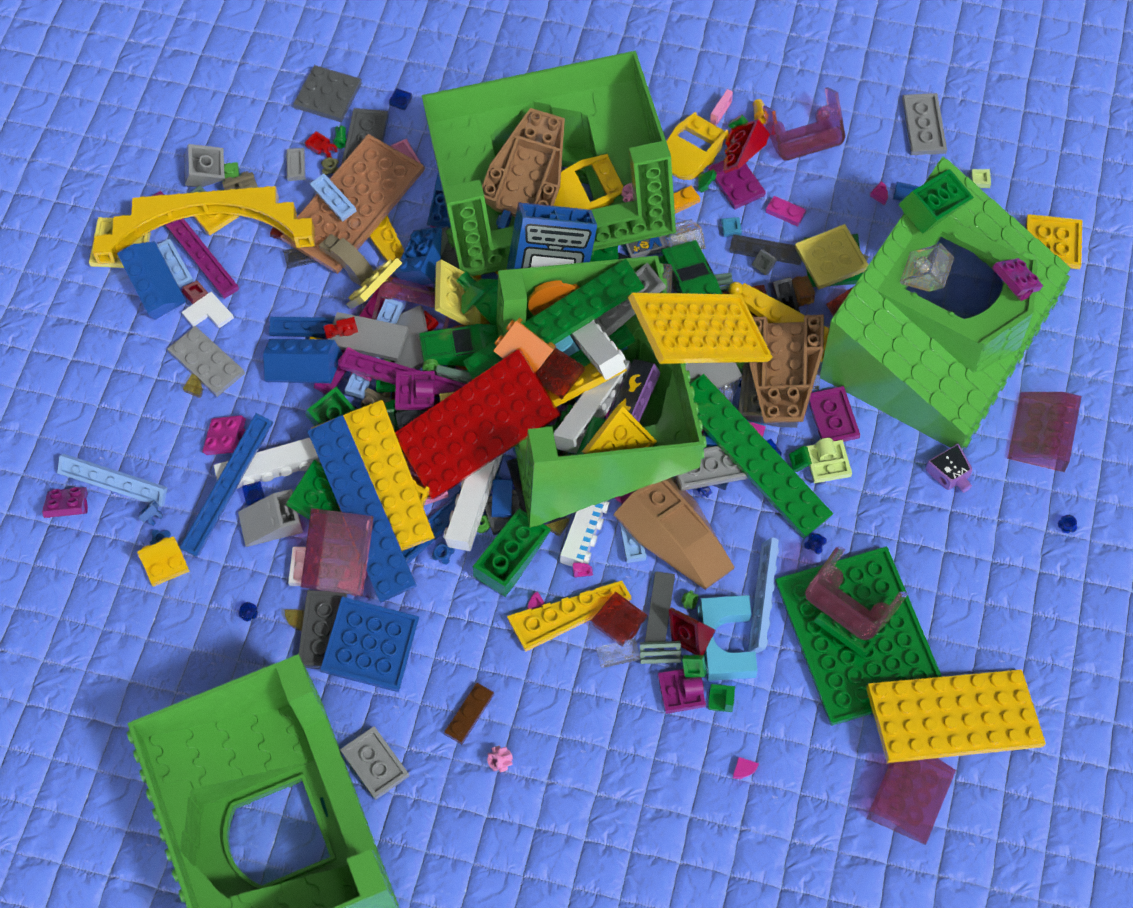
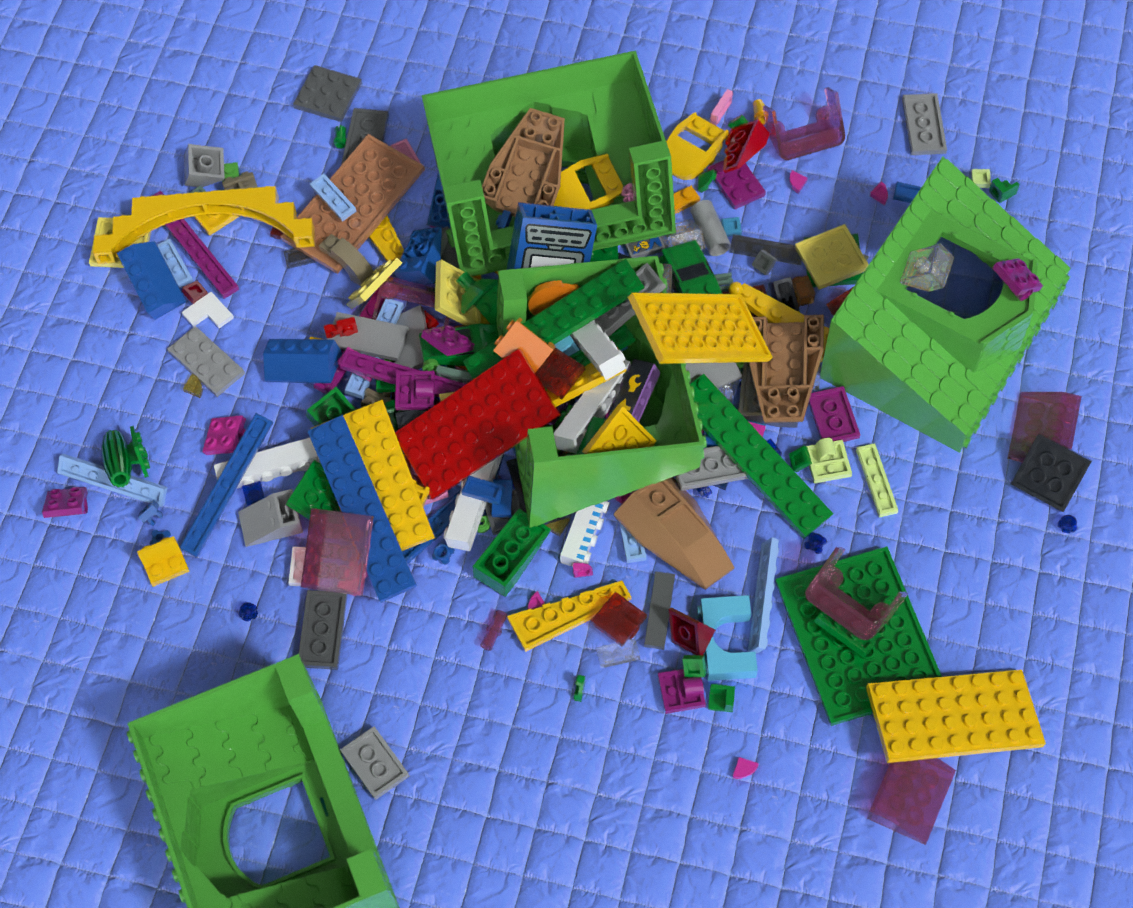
(120, 456): none -> green plate
(295, 618): clear yellow tile -> none
(296, 164): light grey tile -> none
(299, 326): blue plate -> none
(319, 144): red plate -> none
(329, 162): olive plate -> none
(369, 644): blue plate -> none
(400, 99): clear blue plate -> none
(447, 340): none -> magenta plate
(469, 713): reddish brown plate -> none
(483, 490): none -> blue tile
(493, 630): none -> clear pink pin
(499, 759): bright pink gear -> none
(580, 684): none -> green tile
(663, 659): sand green tile -> none
(689, 600): bright green plate -> none
(713, 231): none -> light grey piece
(785, 211): dark pink plate -> none
(797, 181): none -> dark pink tile
(877, 480): none -> yellowish green tile
(935, 200): green slope -> none
(951, 469): torso -> none
(1003, 190): none -> green panel
(1051, 472): none -> black plate
(1060, 236): yellow plate -> none

